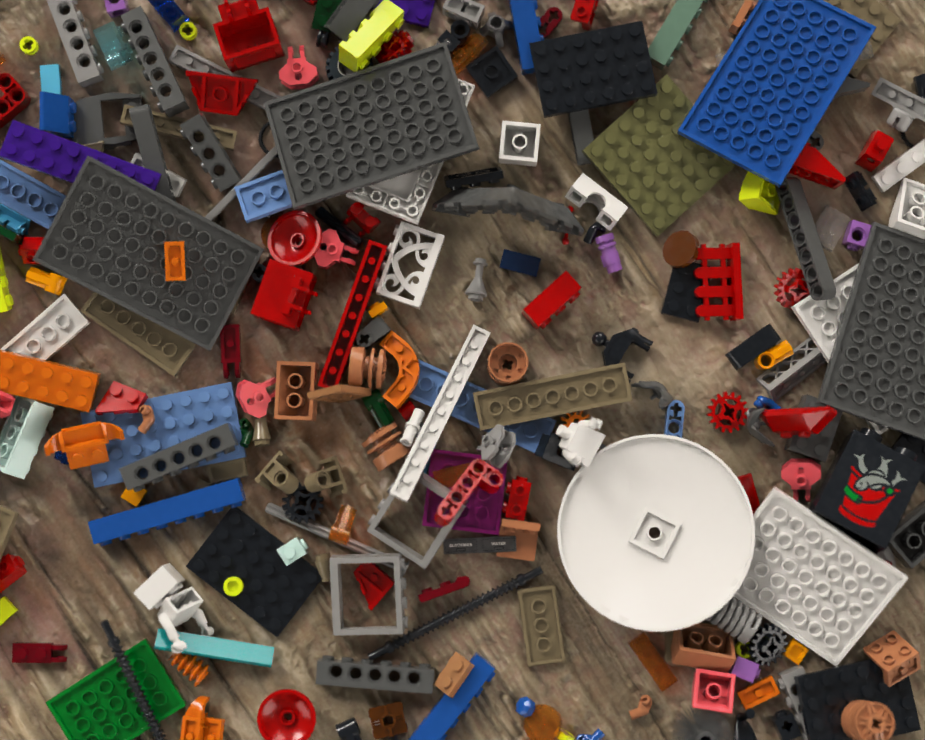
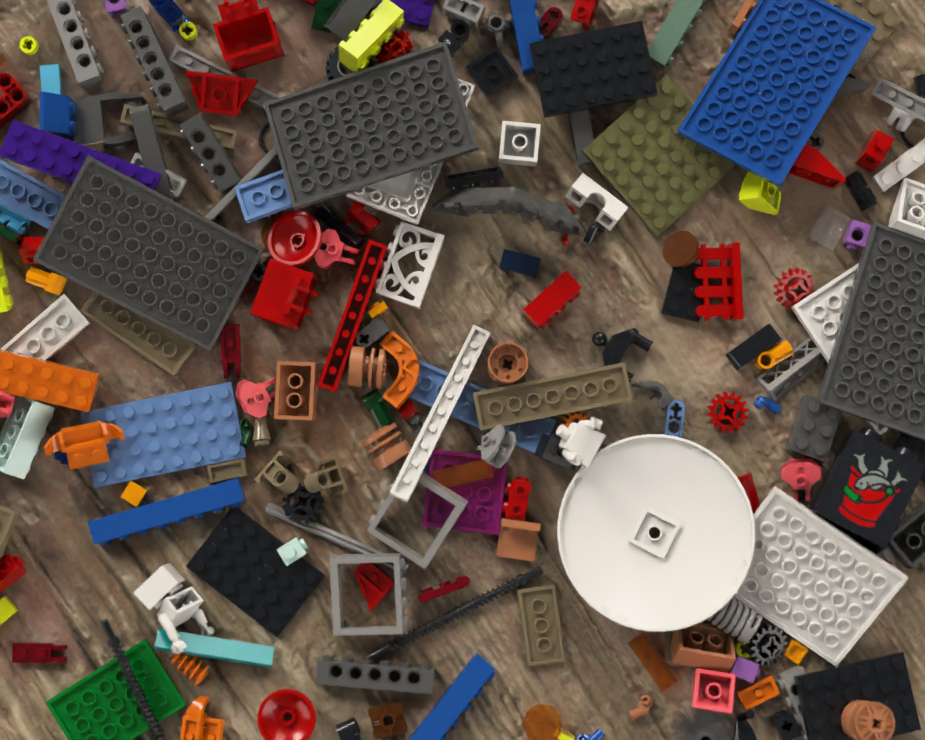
(113, 45): clear light blue hinge -> none
(121, 400): wing -> none
(131, 472): dark grey brick -> none
(148, 418): nougat arm -> none
(175, 261): orange plate -> none
(233, 586): neon yellow tile -> none
(298, 69): coral hinge -> none
(322, 39): black bush -> none
(323, 566): dark tan cone -> none
(339, 393): medium nougat tile -> none
(341, 528): clear orange piece -> none
(412, 427): white pin -> none
(454, 674): medium nougat bracket -> none
(463, 493): red beam -> none
(468, 51): clear orange plate -> none
(476, 290): light grey piece -> none
(480, 545): flat silver sticker -> none
(525, 706): blue tile -> none
(610, 256): medium lavender axle -> none
(754, 424): dark grey animal -> none
(798, 420): red wedge -> none
(806, 239): dark grey beam -> none
(893, 656): nougat bracket -> none

